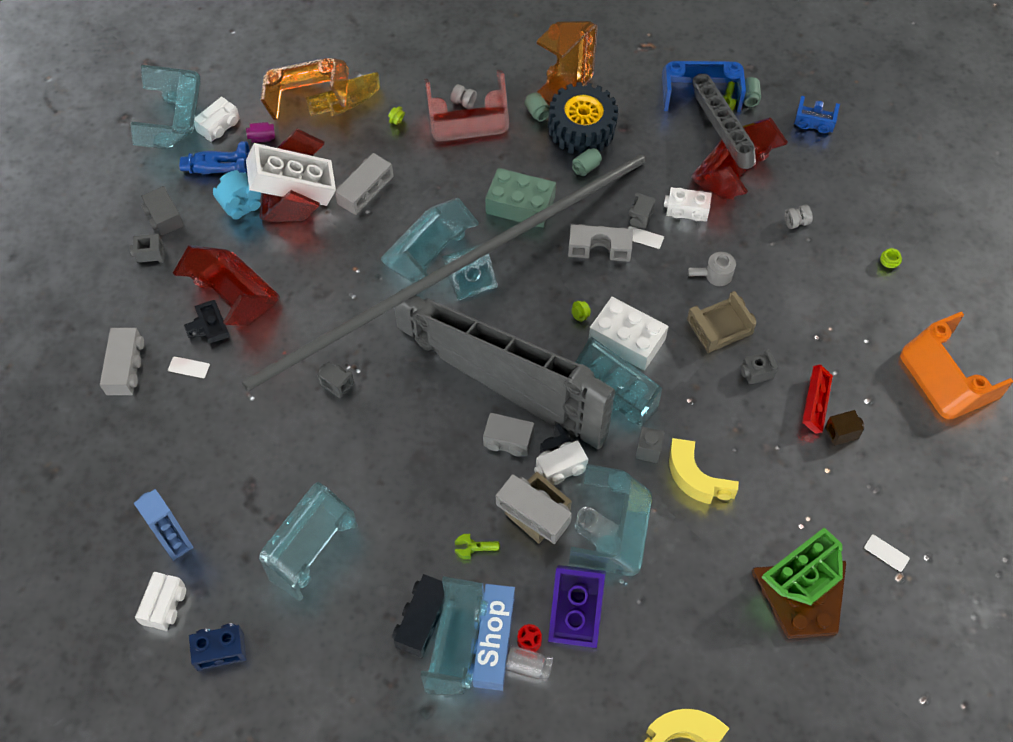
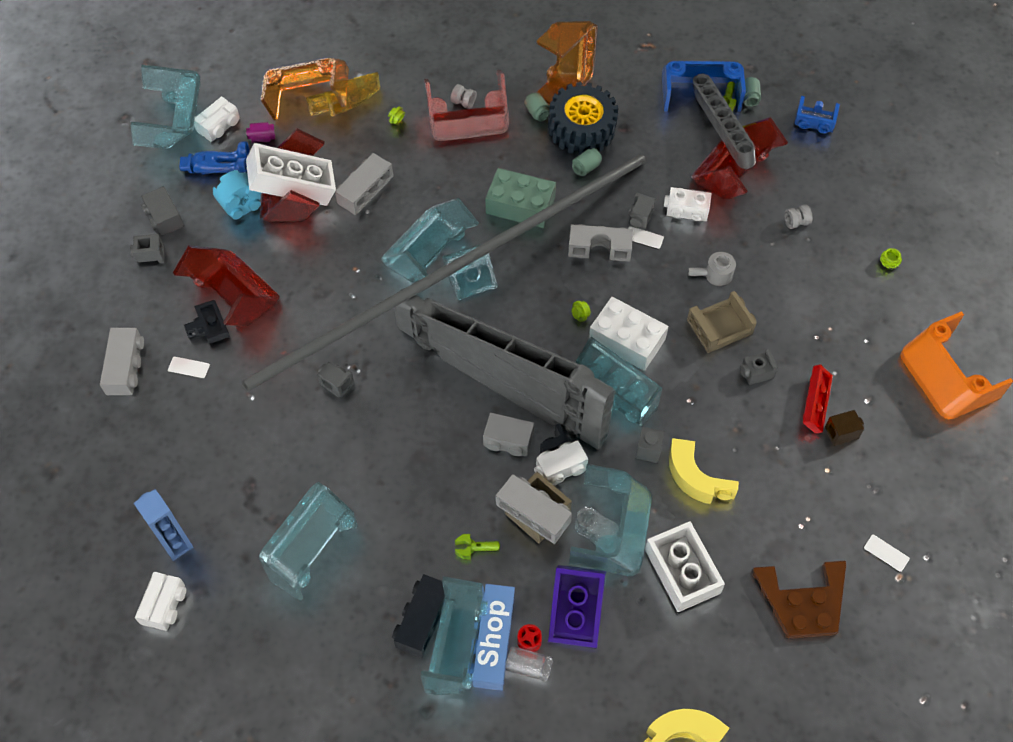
(217, 647): dark blue brick -> none
(684, 566): none -> white brick
(809, 569): bright green wedge -> none

